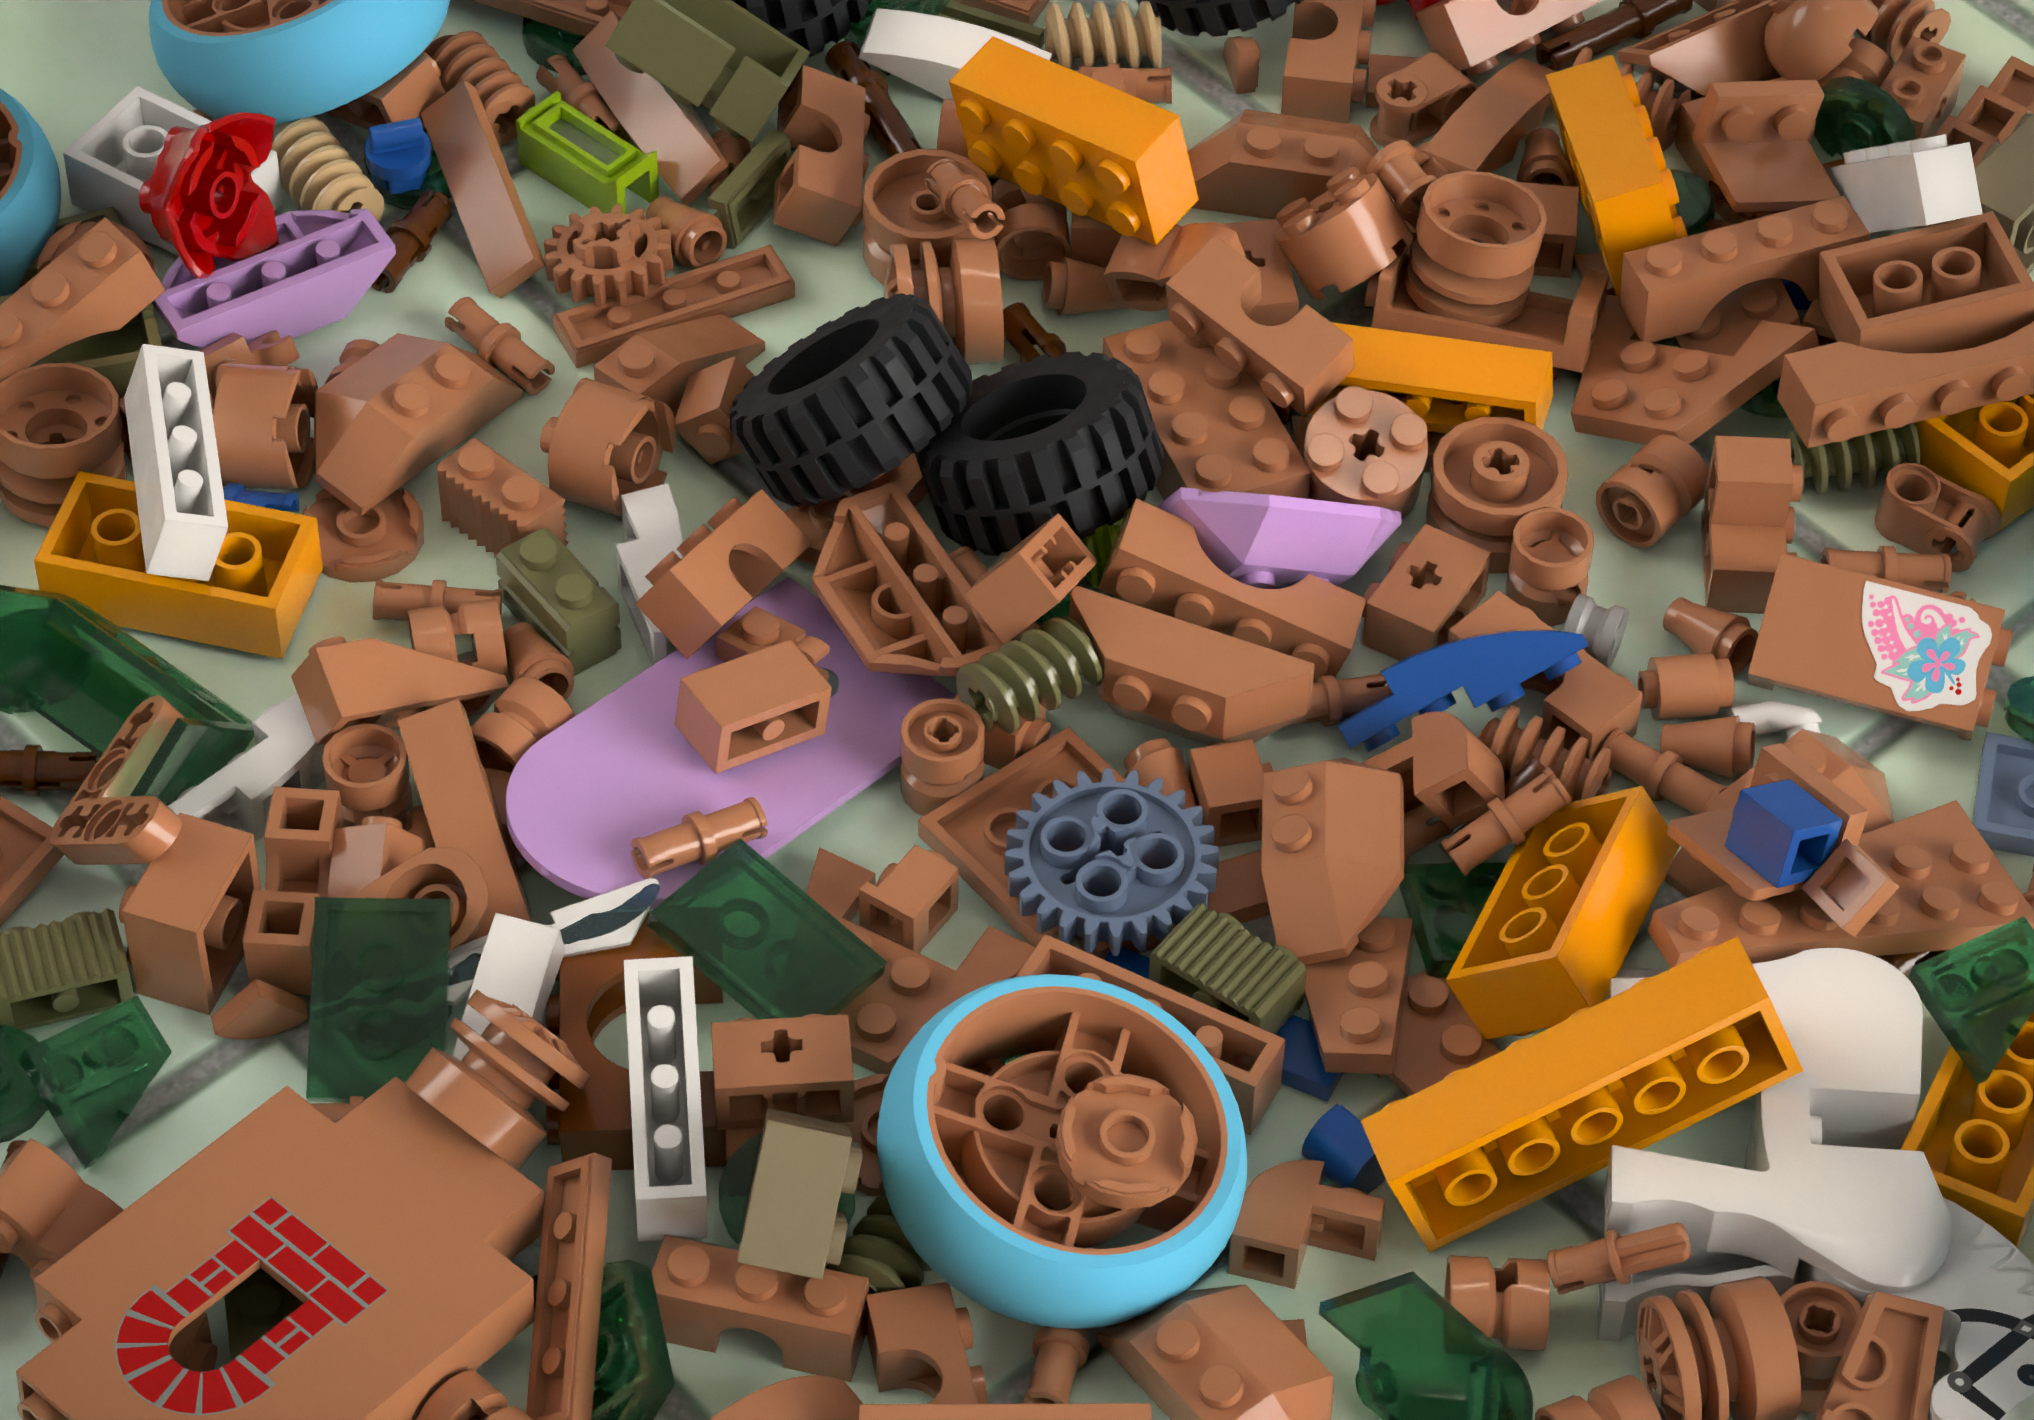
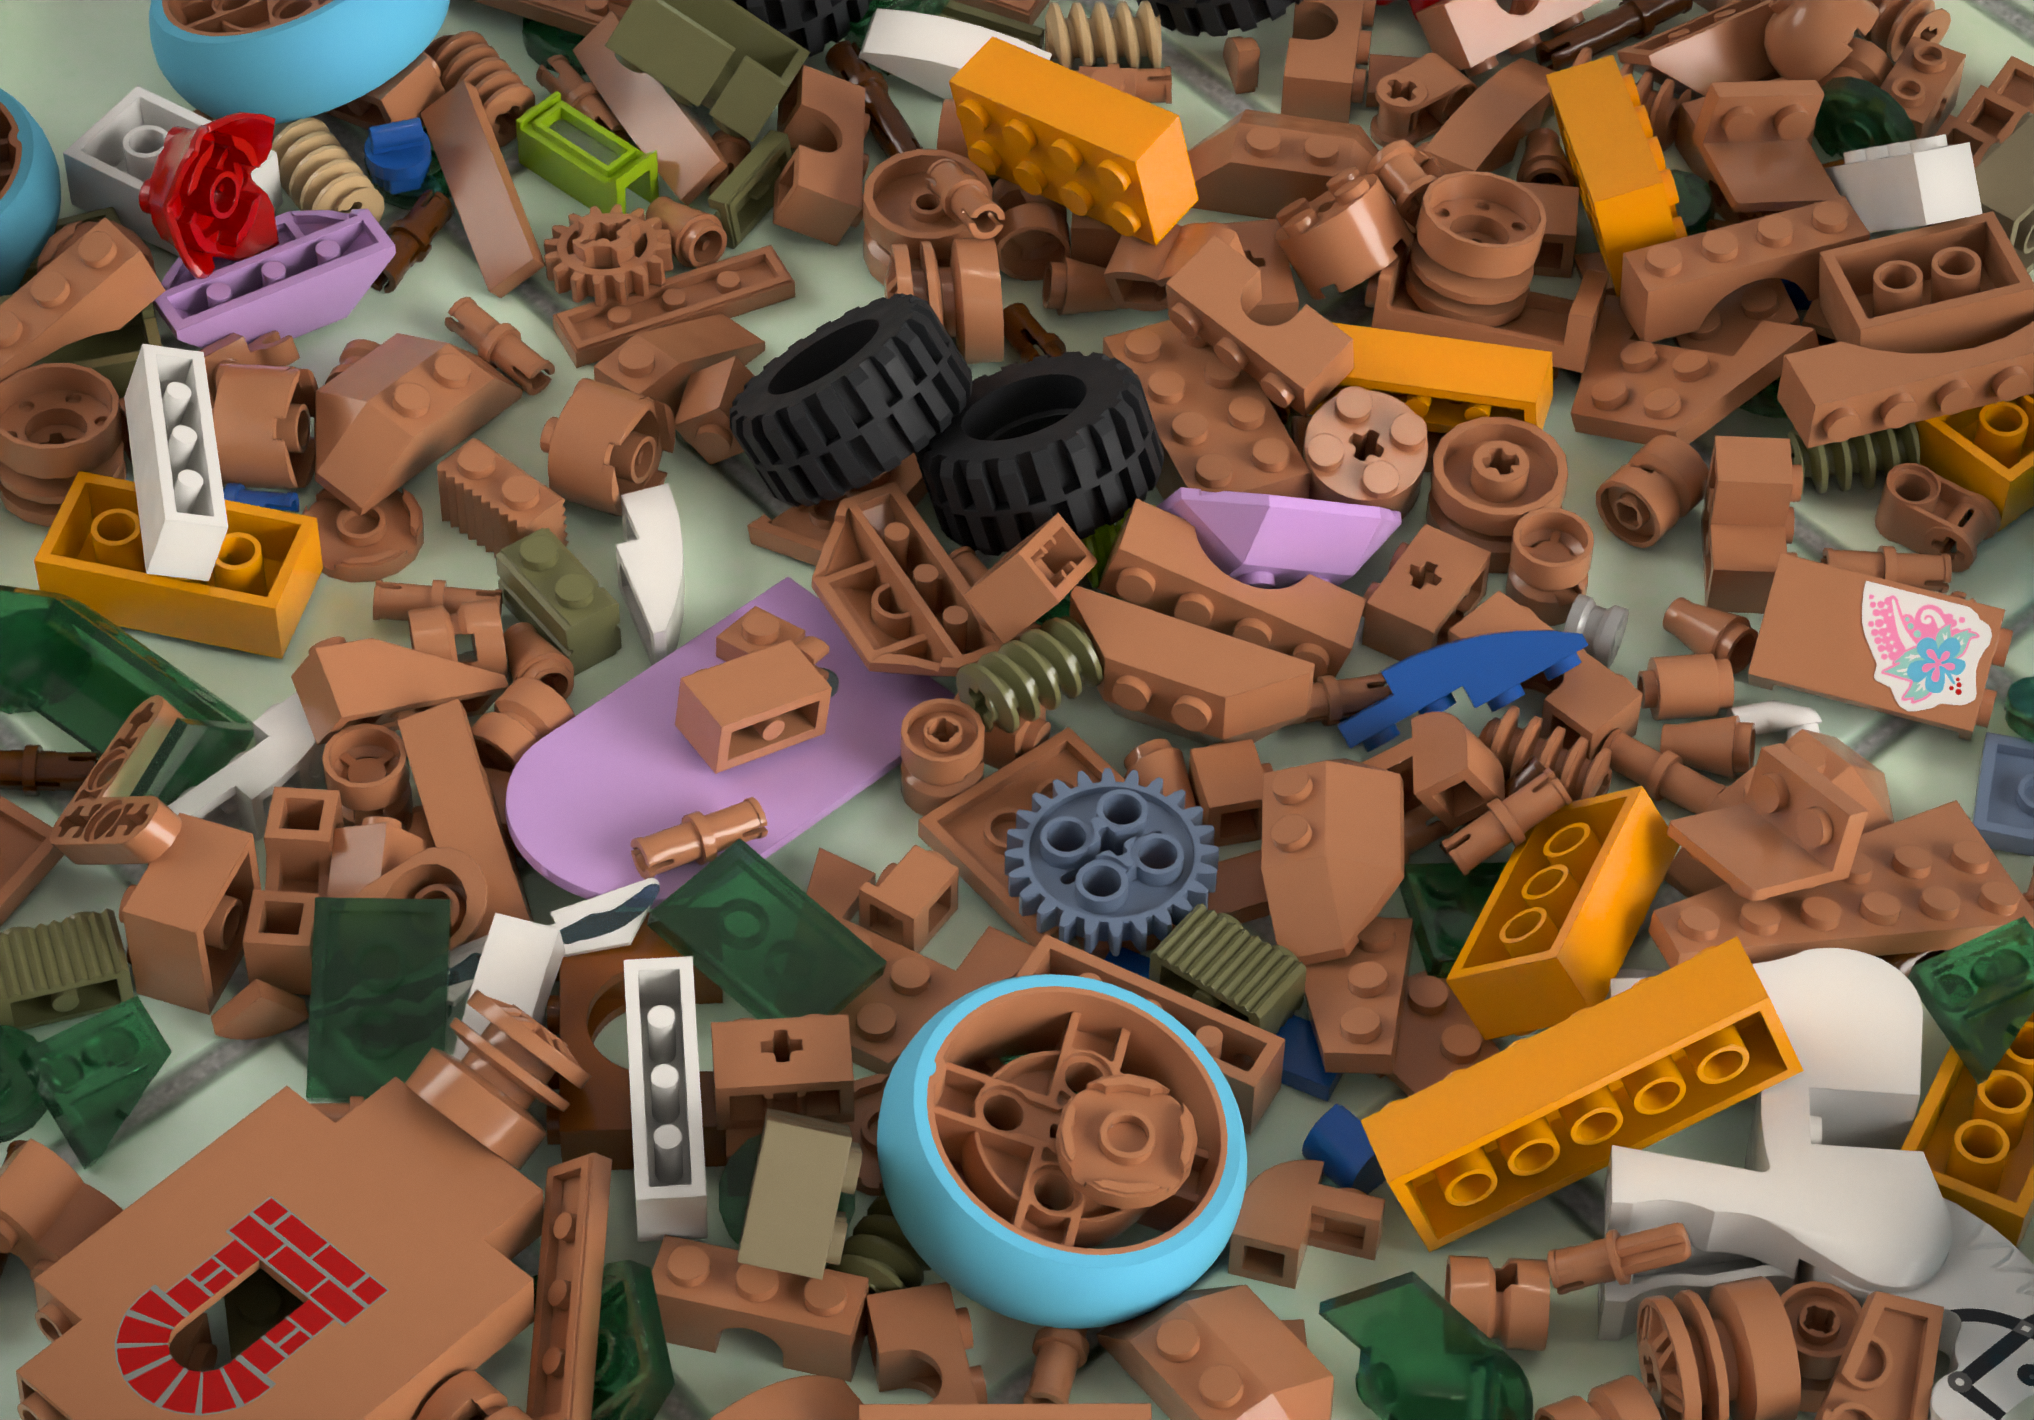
(720, 570): nougat arch -> none
(1782, 832): blue brick -> none
(1850, 887): nougat tile -> none

